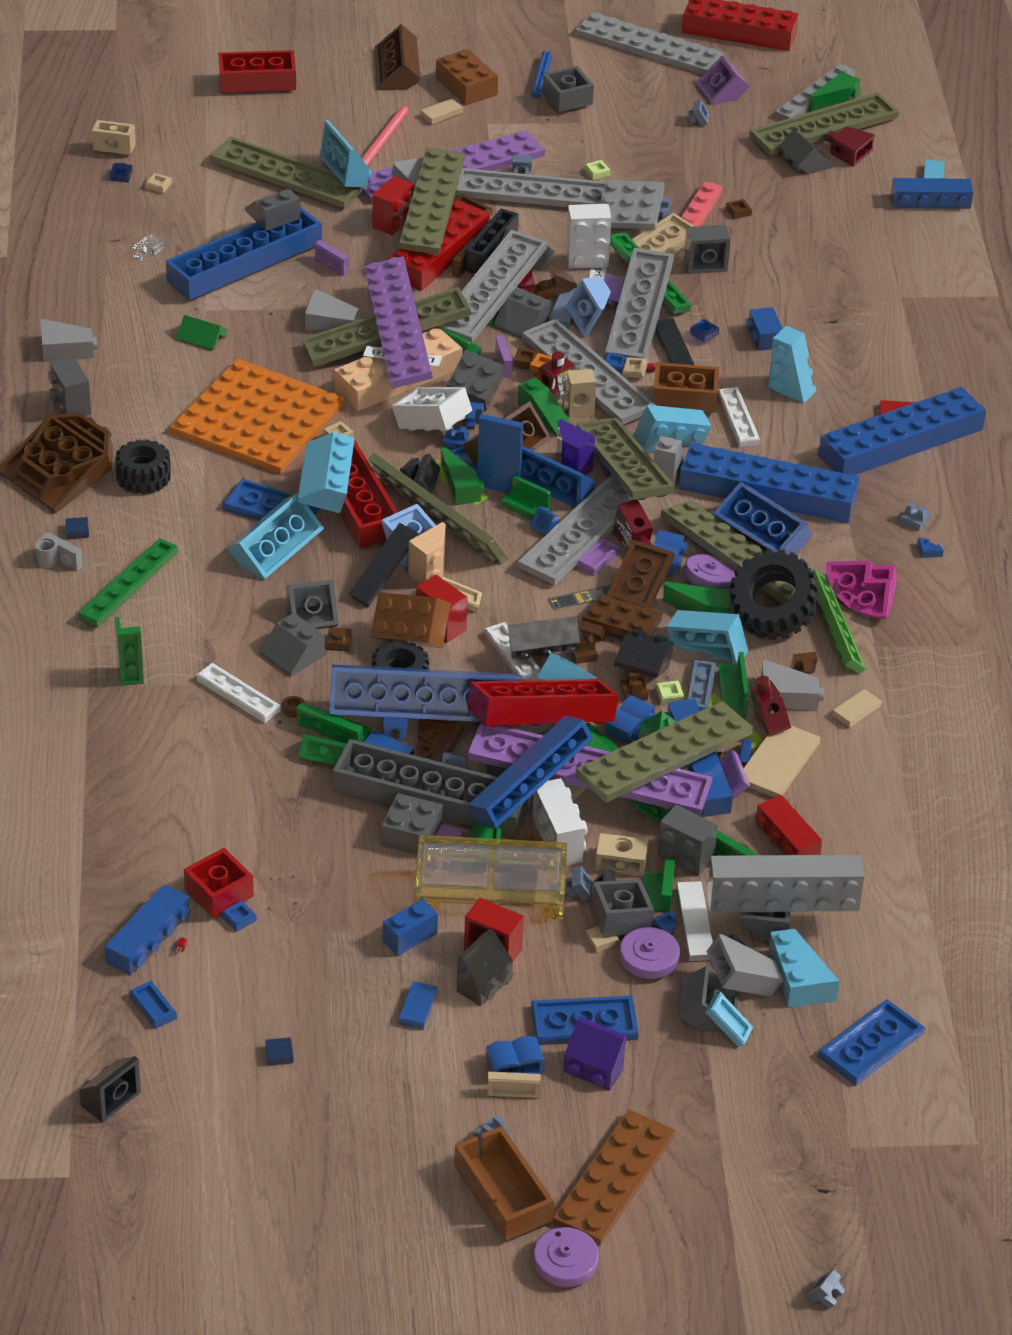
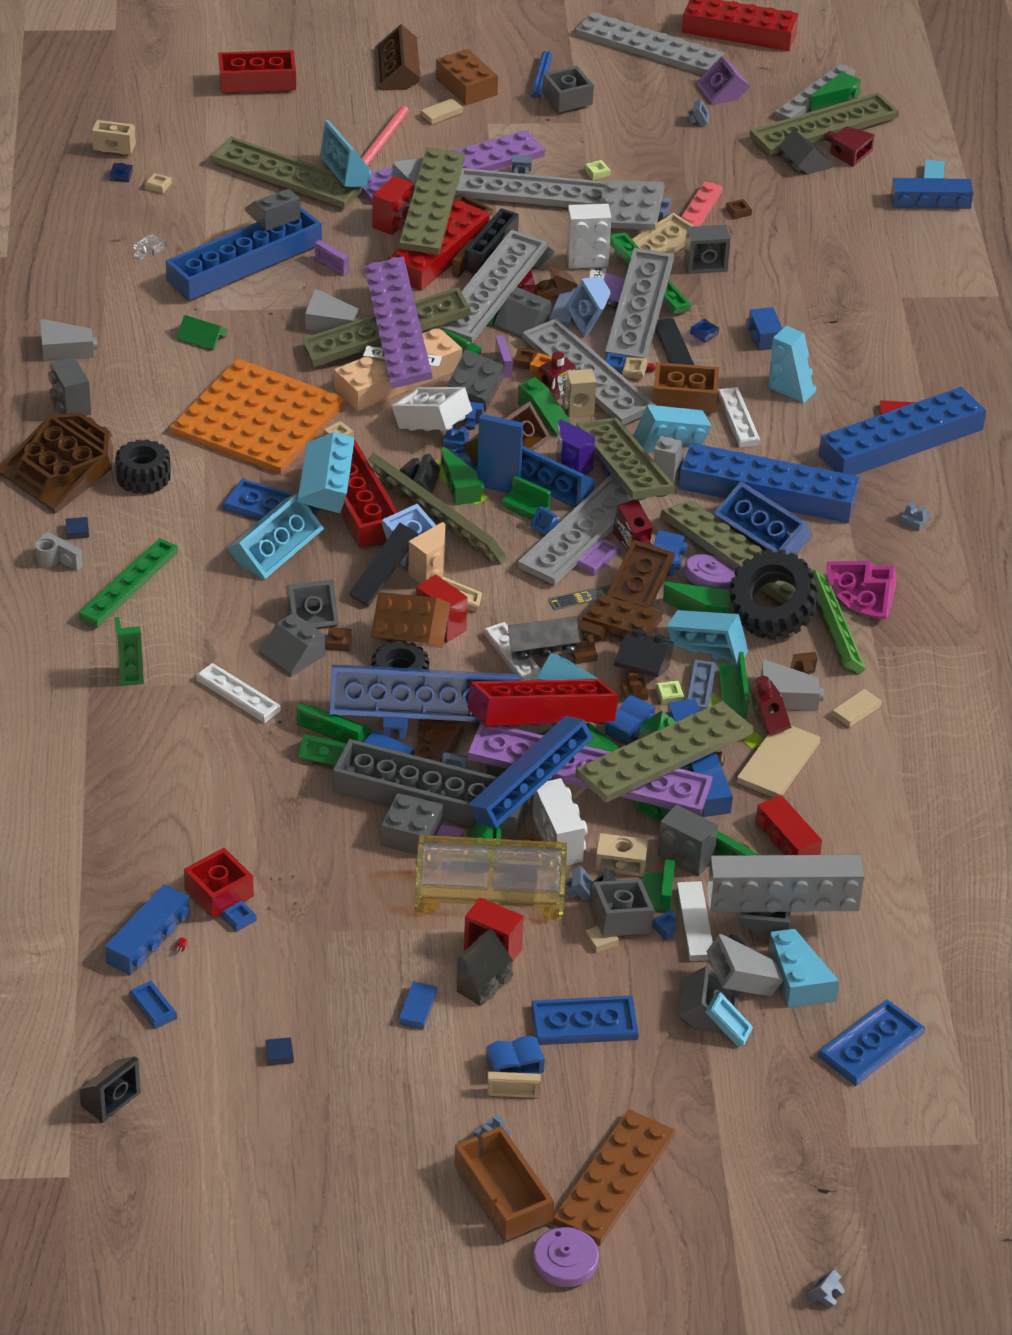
(290, 705): reddish brown tile -> none
(410, 927): blue brick -> none
(595, 1054): dark purple slope -> none
(649, 953): medium lavender wheel -> none
(734, 773): medium lavender tile -> none
(746, 750): blue tile -> none
(929, 549): blue tile -> none

